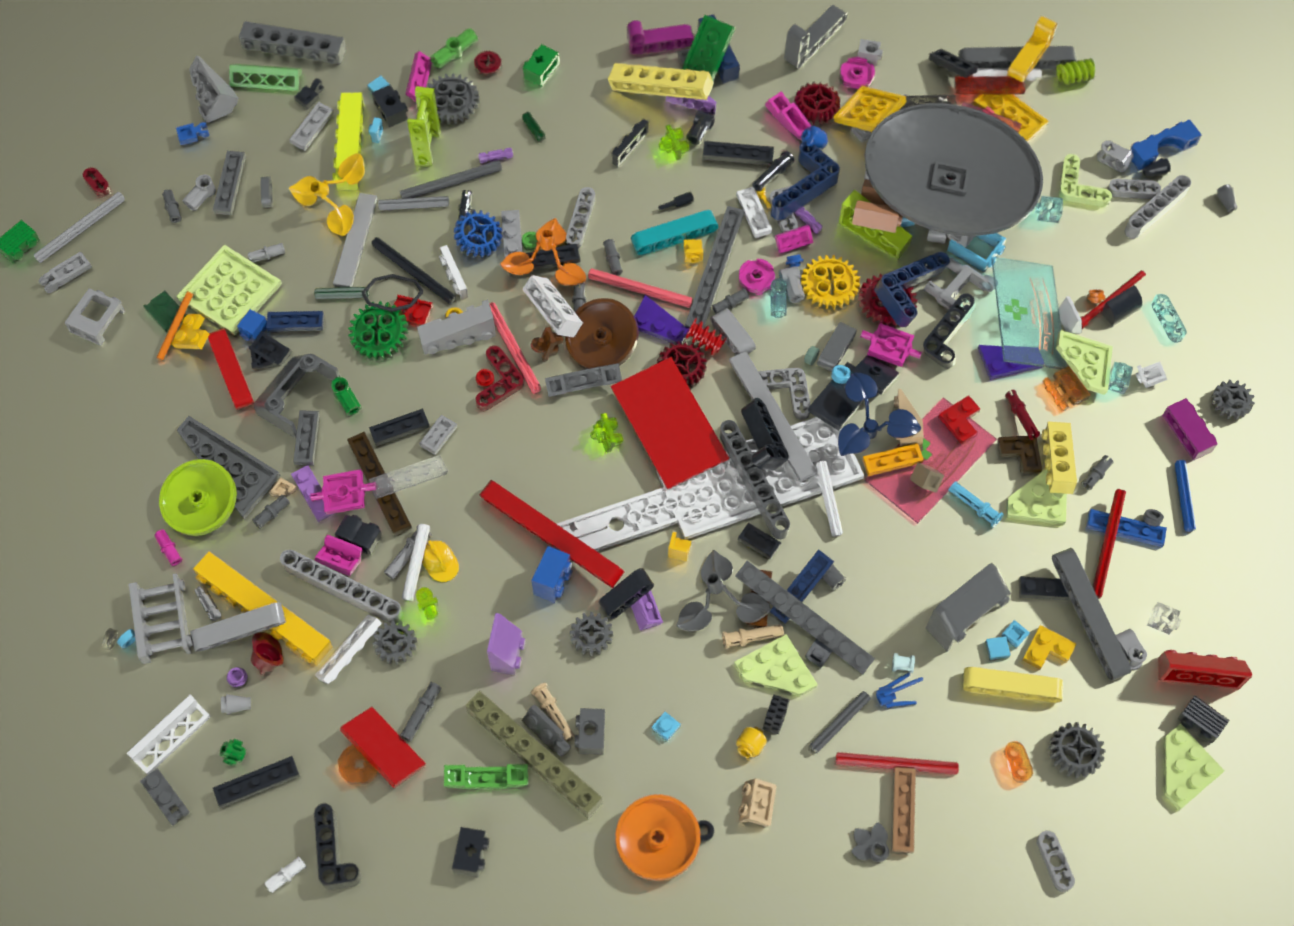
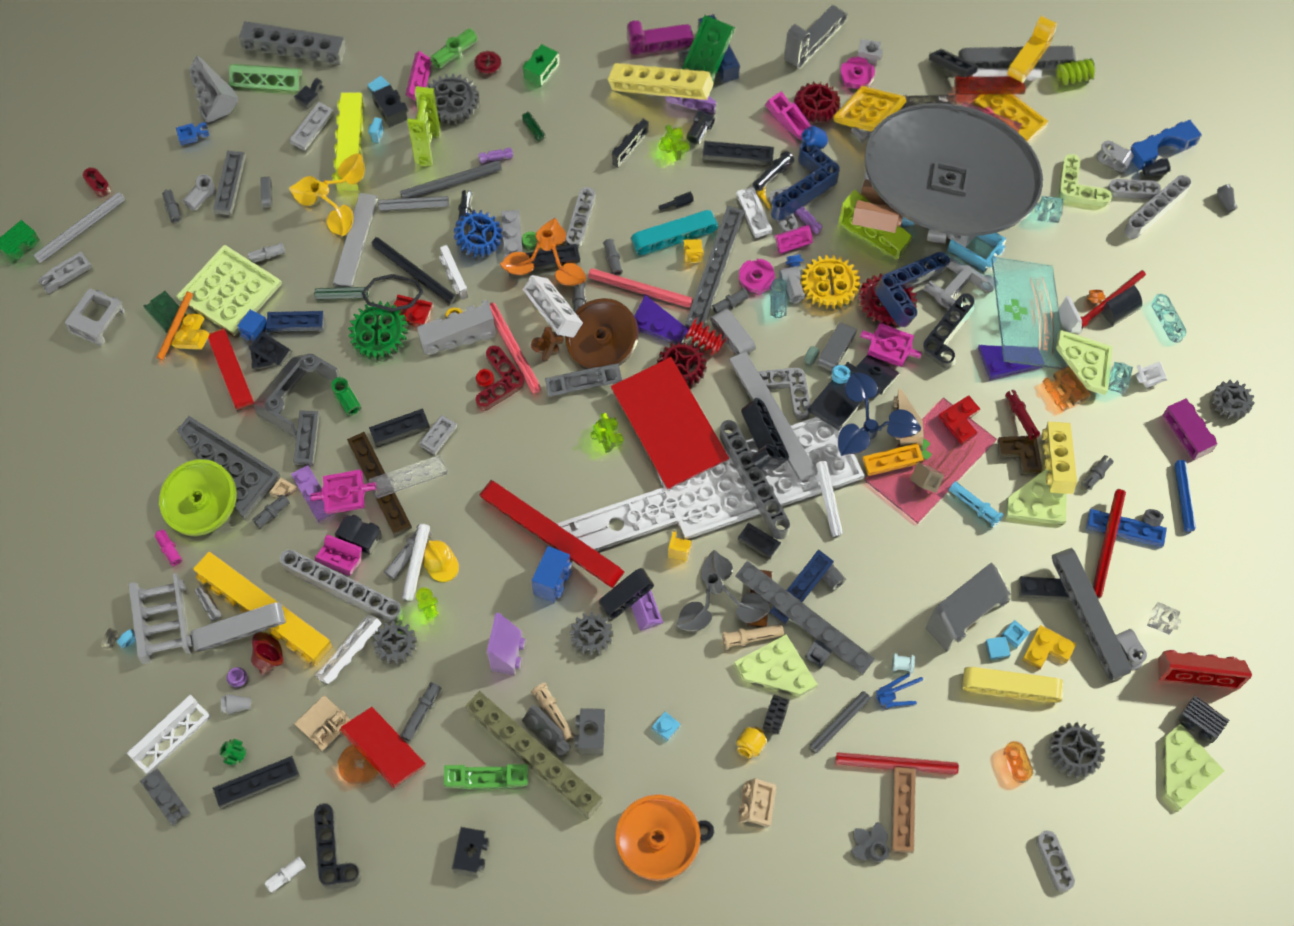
(322, 722): none -> tan hinge

